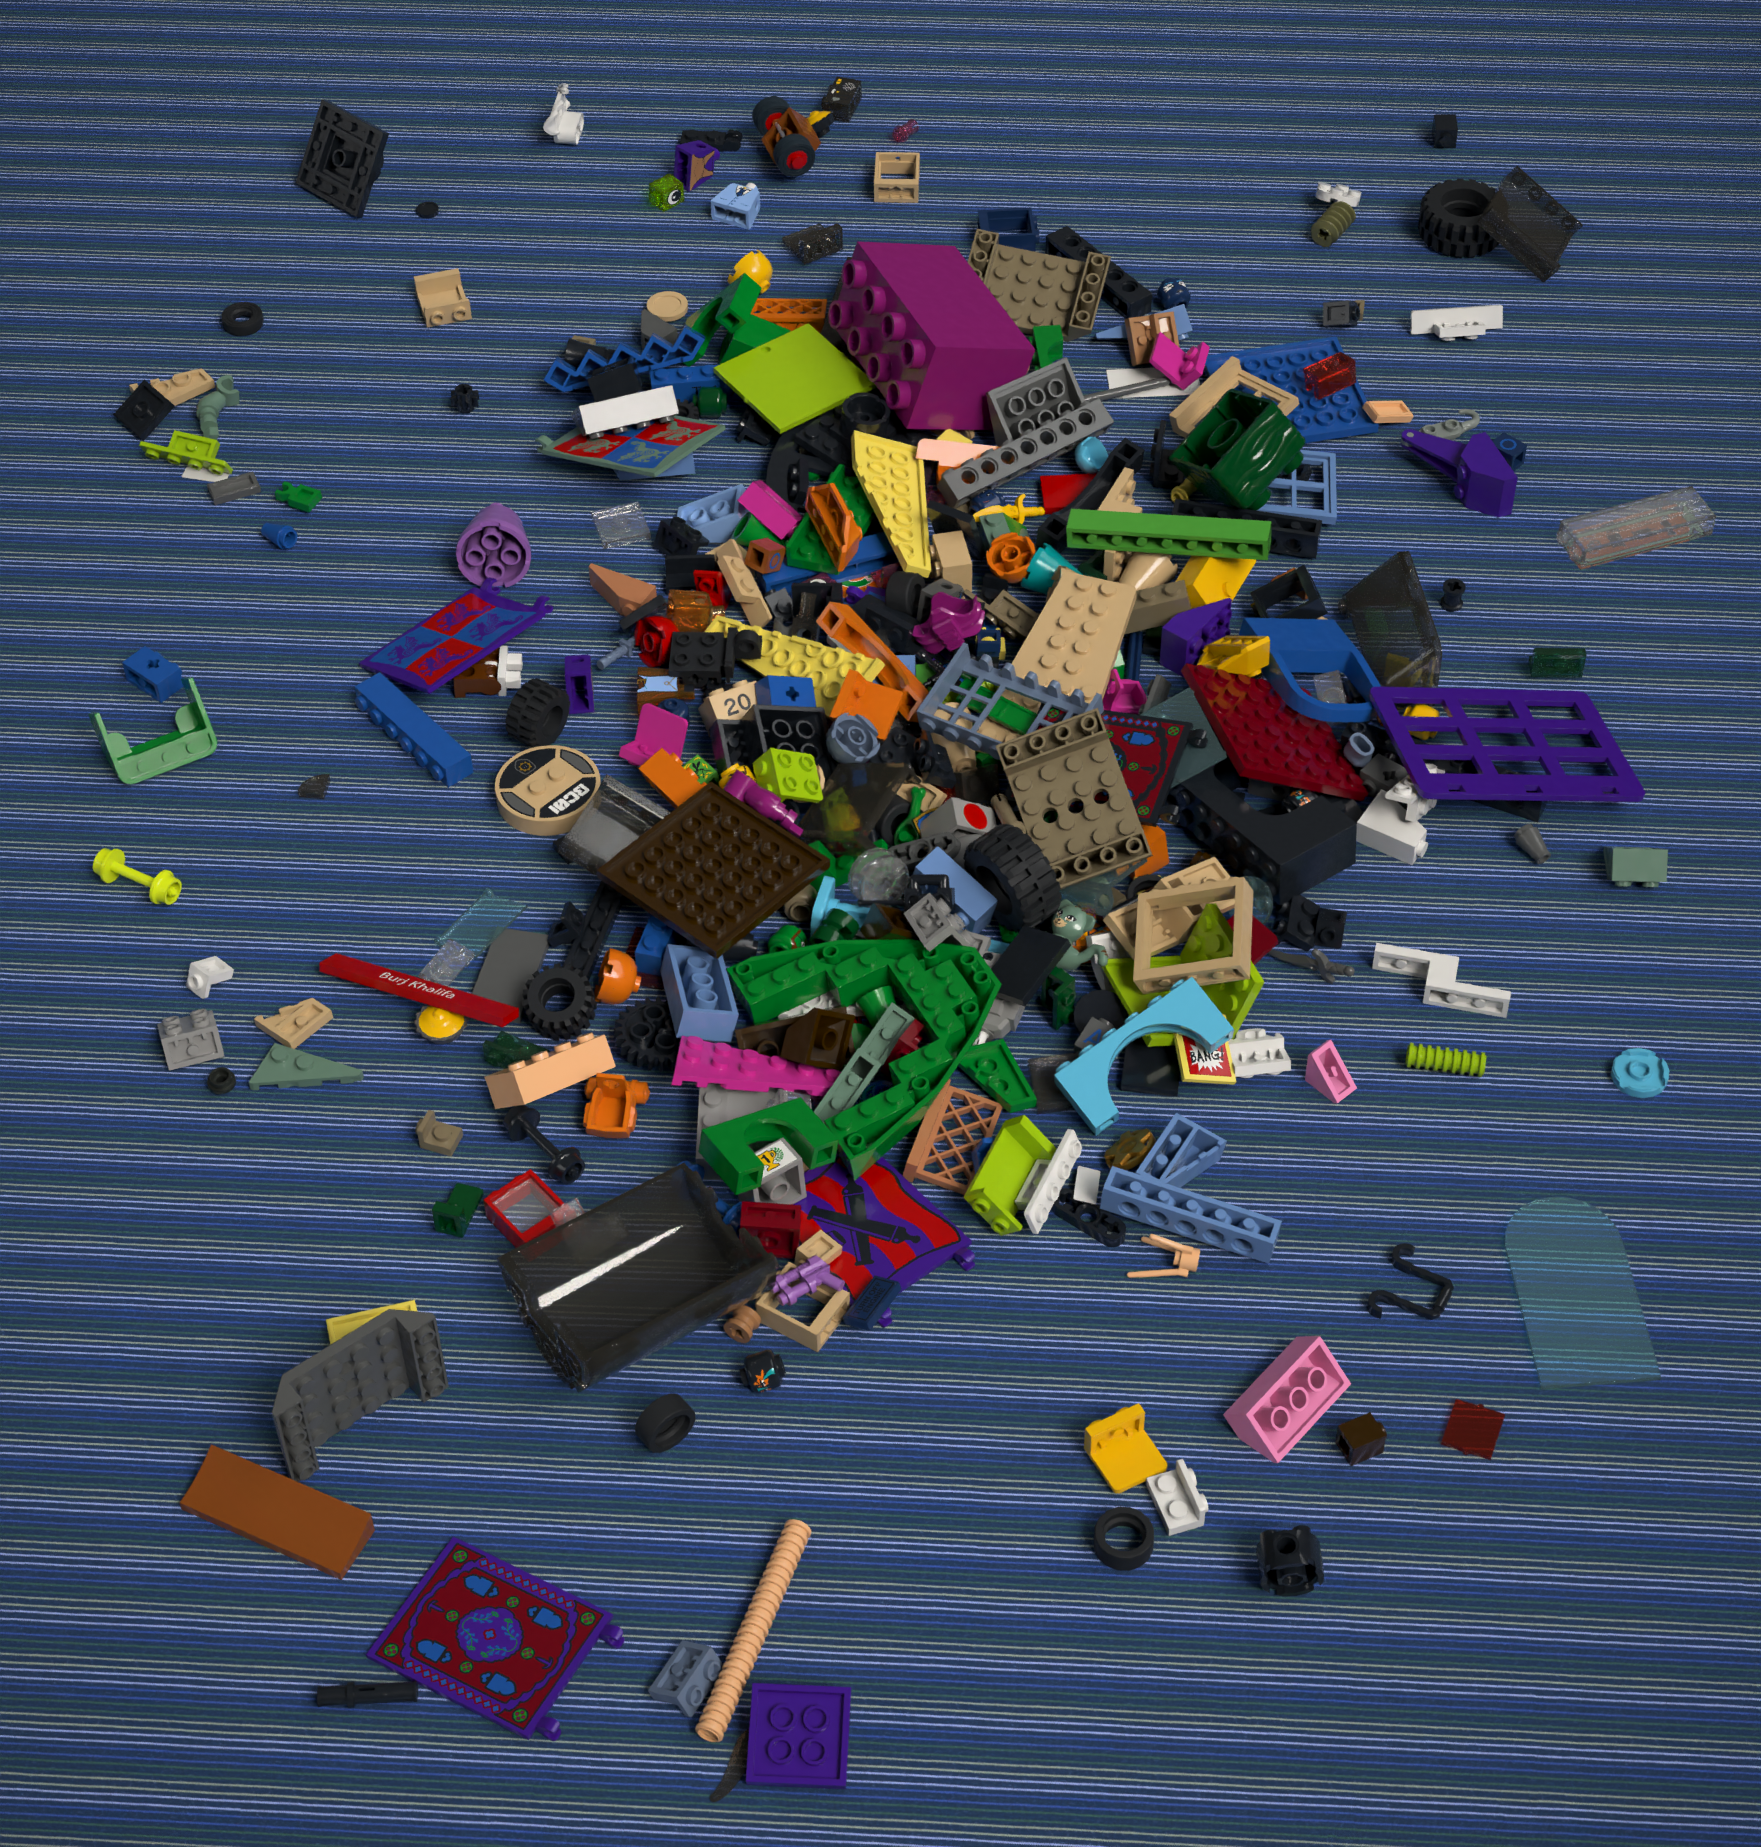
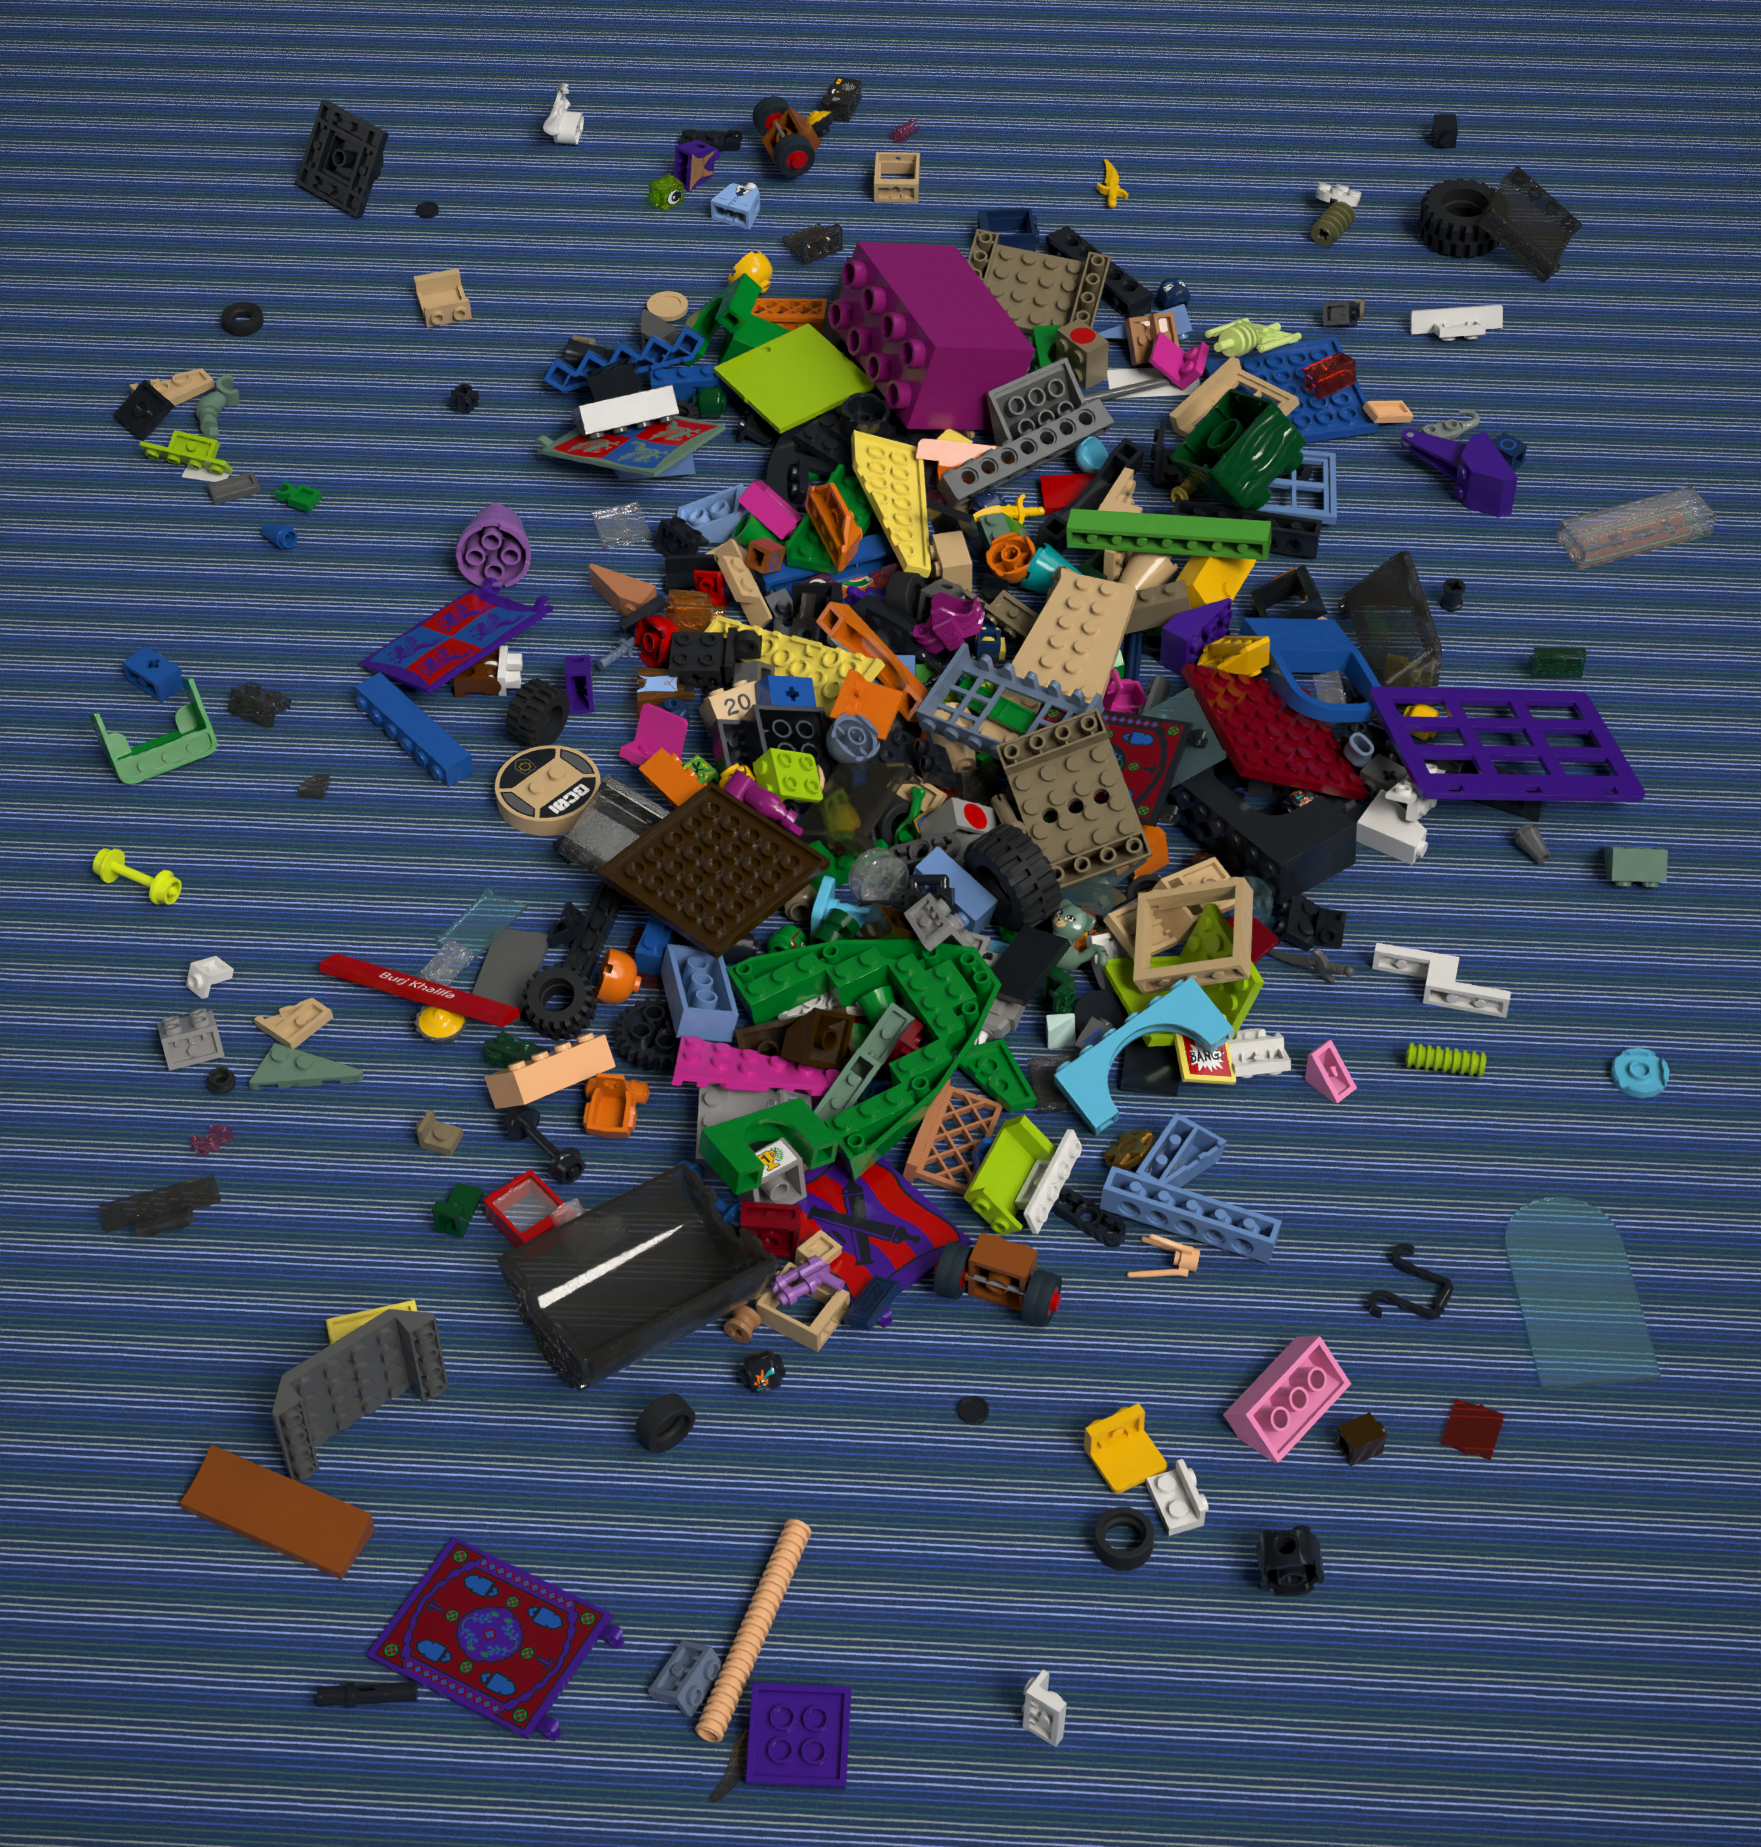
(160, 1208): none -> clear smoke bracket
(219, 1134): none -> clear pink piece
(257, 704): none -> clear smoke bracket
(752, 671): none -> flat silver brick
(973, 1410): none -> black piece
(999, 1274): none -> brick
(1043, 1710): none -> white bracket
(1060, 1030): none -> light aqua slope
(1085, 352): none -> dark tan brick
(1086, 1185): white sticker -> none
(1112, 189): none -> yellow piece
(1242, 337): none -> yellowish green bar

